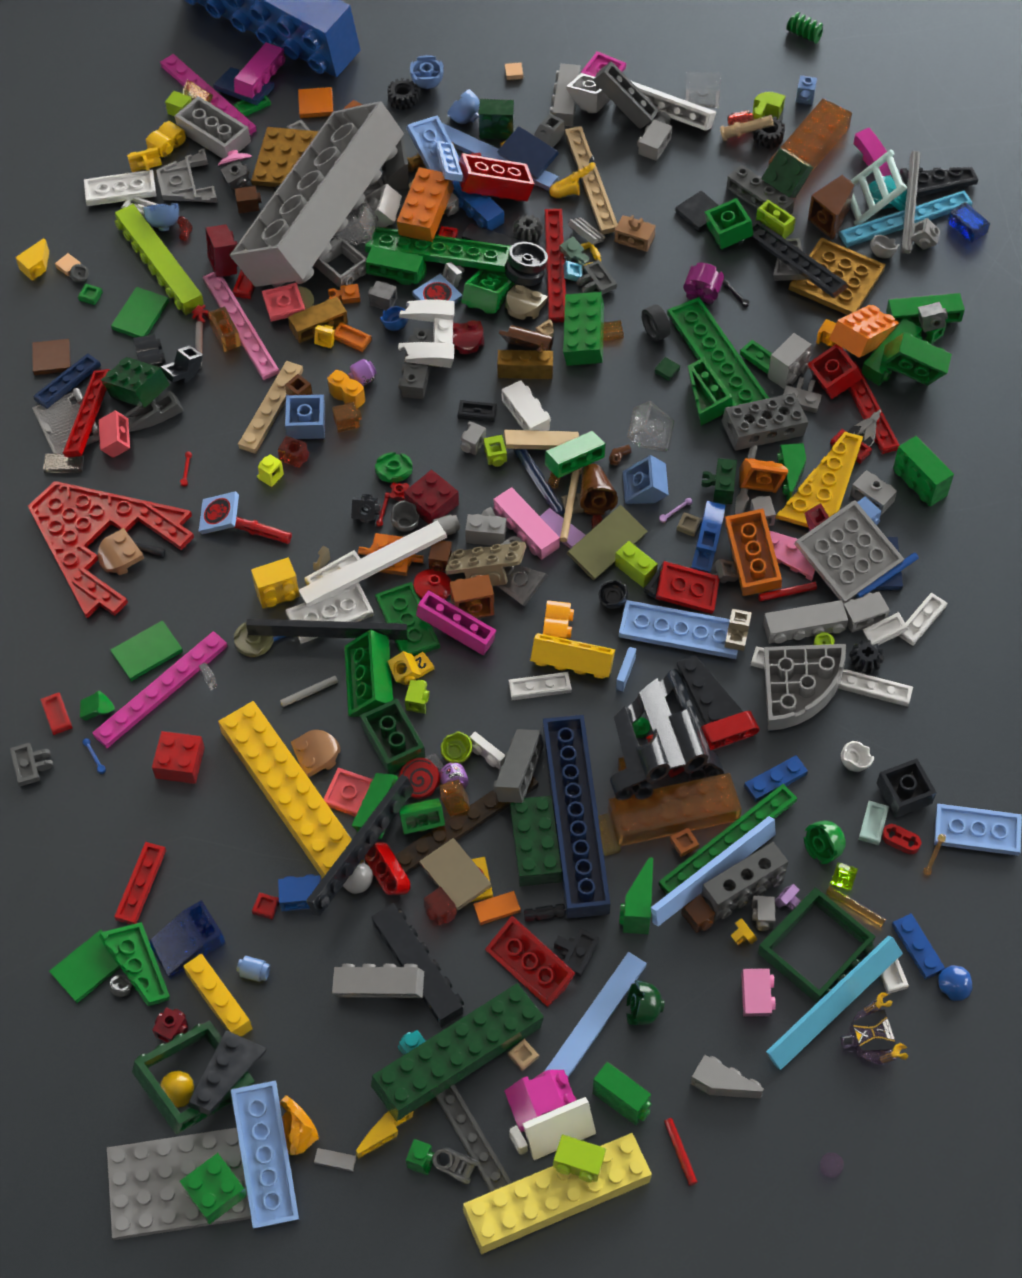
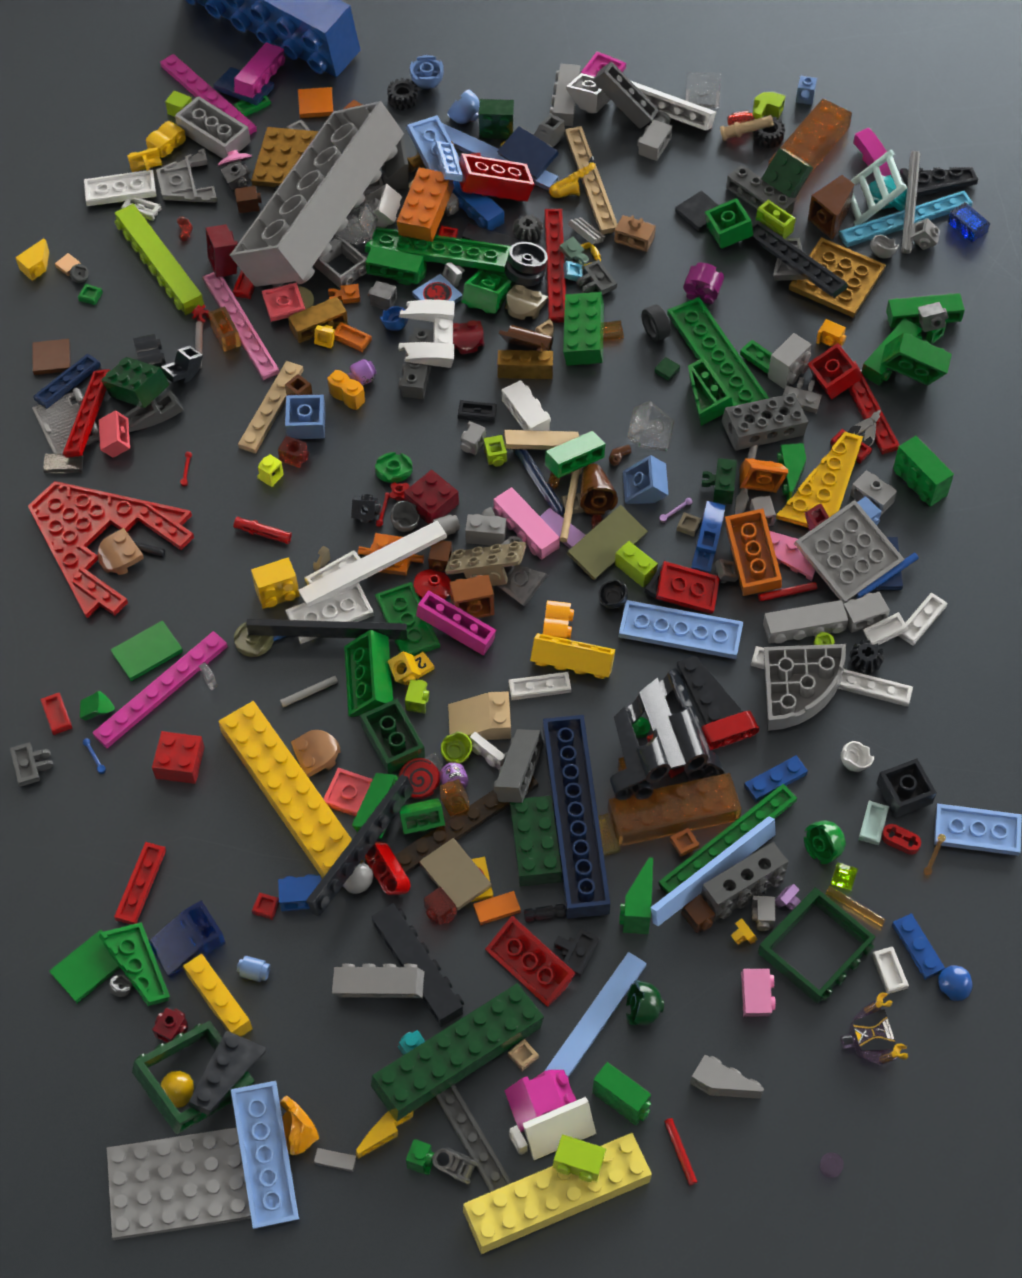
(140, 313): green tile -> none
(161, 215): medium blue cylinder -> none
(194, 90): clear yellow tile -> none
(213, 1188): green brick -> none
(218, 512): light blue tile -> none
(346, 417): clear orange brick -> none
(483, 714): none -> tan slope
(513, 71): light nougat tile -> none
(626, 669): light blue tile -> none
(738, 629): dark tan slope -> none
(745, 302): black hinge -> none
(805, 27): green piece -> none
(834, 1002): medium azure tile -> none
(863, 330): orange brick -> none

